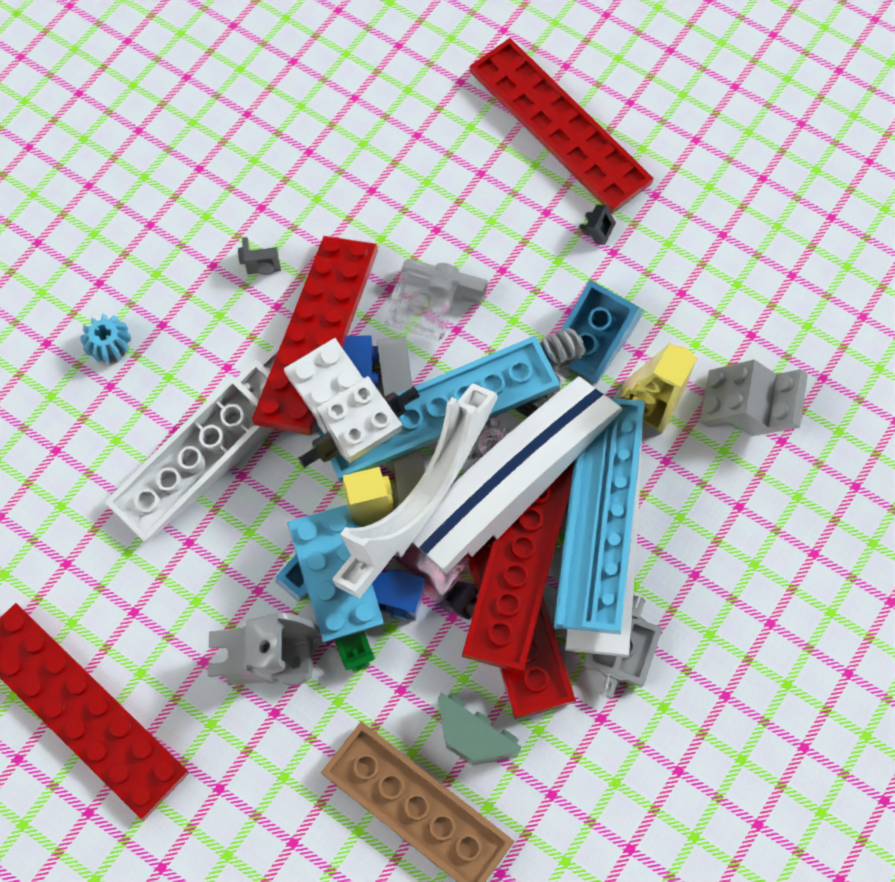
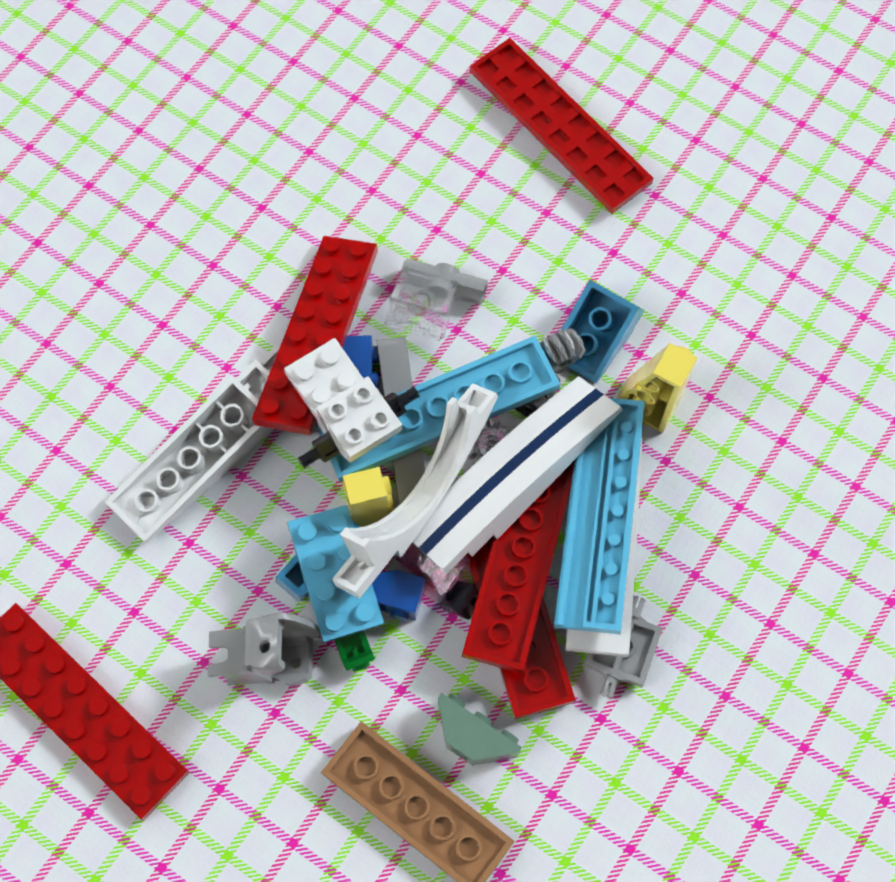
(95, 335): medium azure gear -> none
(258, 261): dark grey bracket -> none
(599, 224): black tile -> none
(754, 398): light grey bracket -> none

